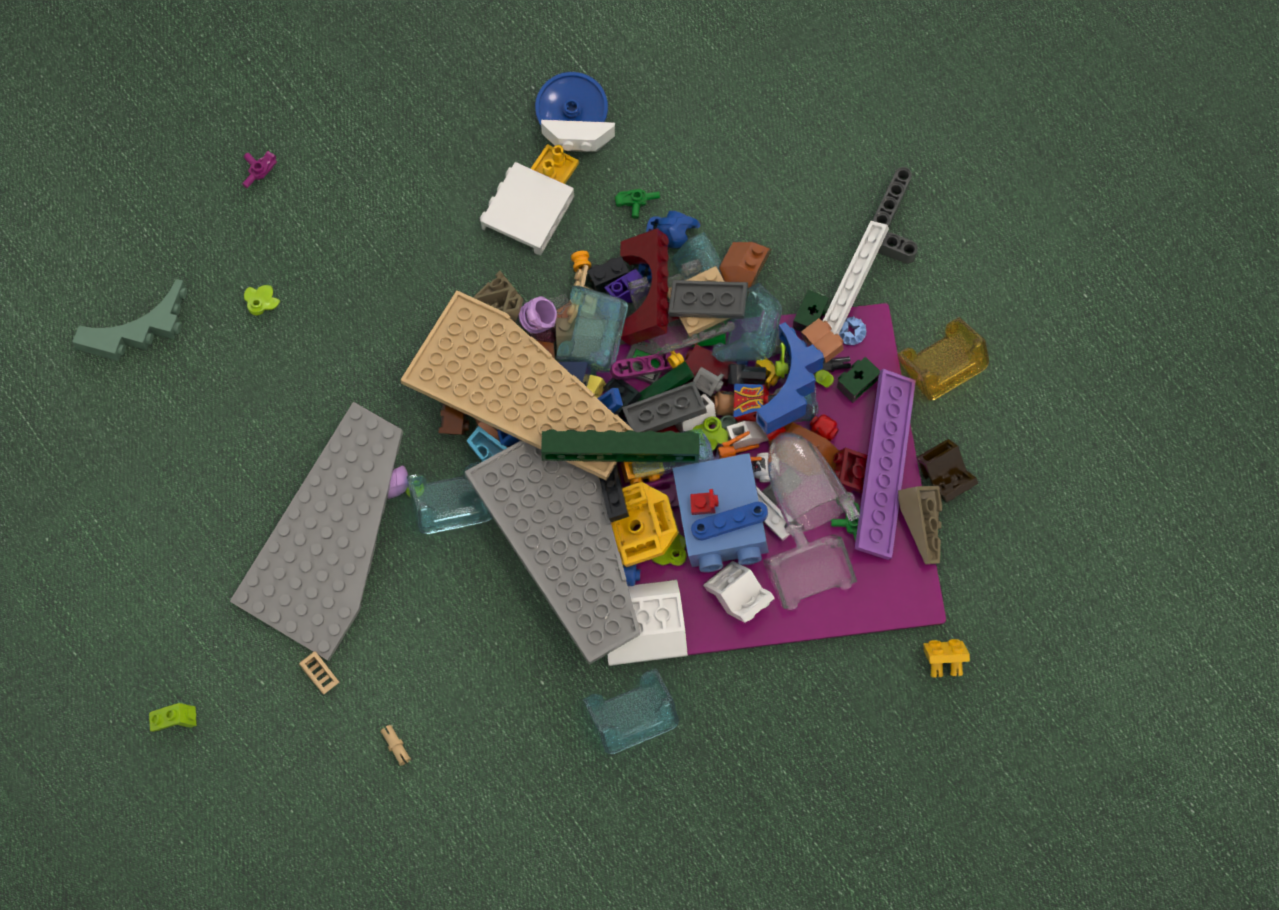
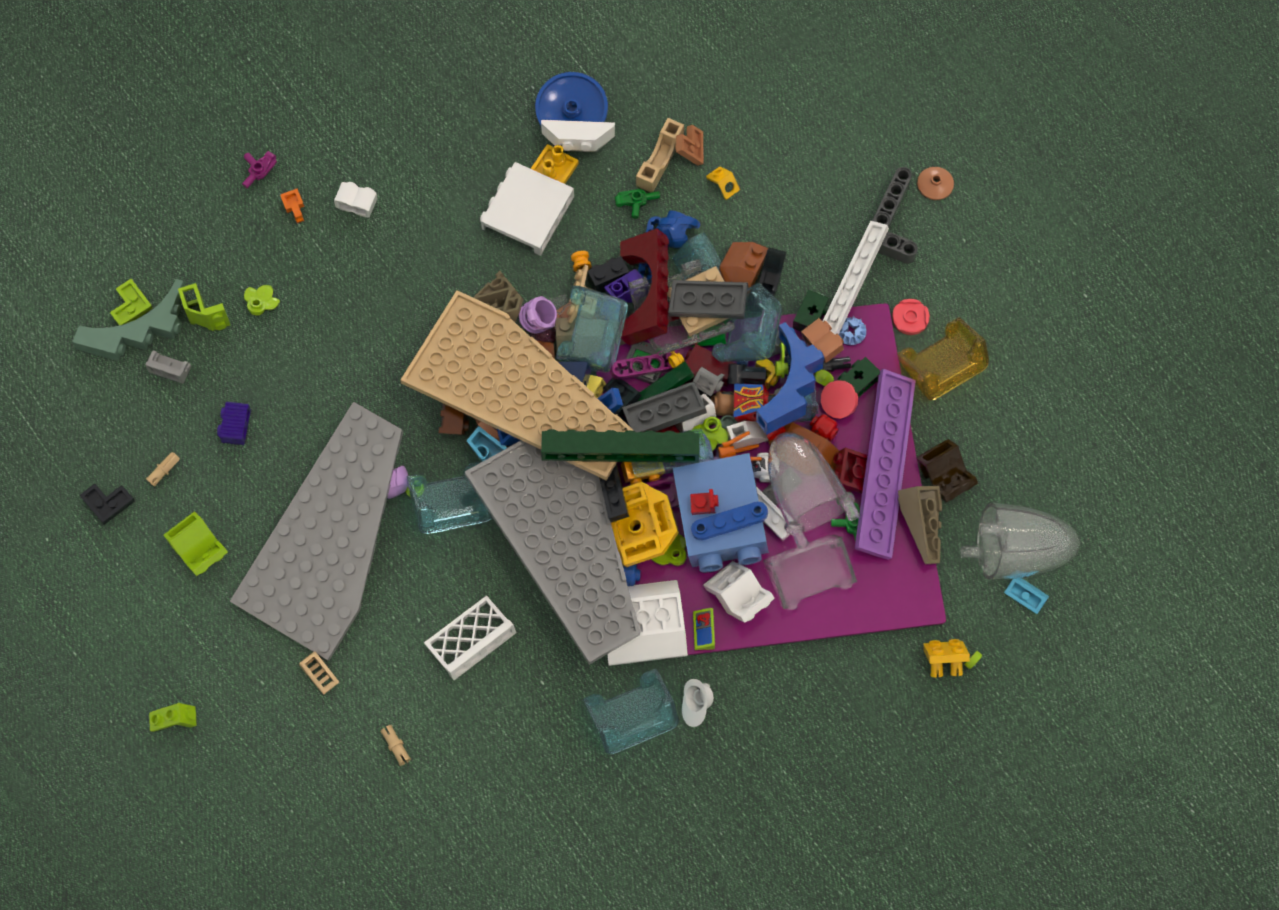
(106, 507): none -> black plate
(134, 305): none -> lime plate
(162, 469): none -> tan axle
(168, 367): none -> light grey hinge
(195, 544): none -> lime piece
(212, 317): none -> lime piece
(234, 423): none -> dark purple brick
(293, 202): none -> orange plate
(355, 199): none -> white brick
(482, 647): none -> white fence
(654, 167): none -> tan arch
(691, 145): none -> nougat plate
(696, 700): none -> white piece
(704, 629): none -> slope
(721, 177): none -> yellow bracket
(772, 270): none -> black arch
(839, 399): none -> coral tile
(910, 317): none -> coral tile
(932, 189): none -> nougat dish
(973, 659): none -> lime tile
(1021, 542): none -> clear windscreen
(1026, 594): none -> medium azure slope

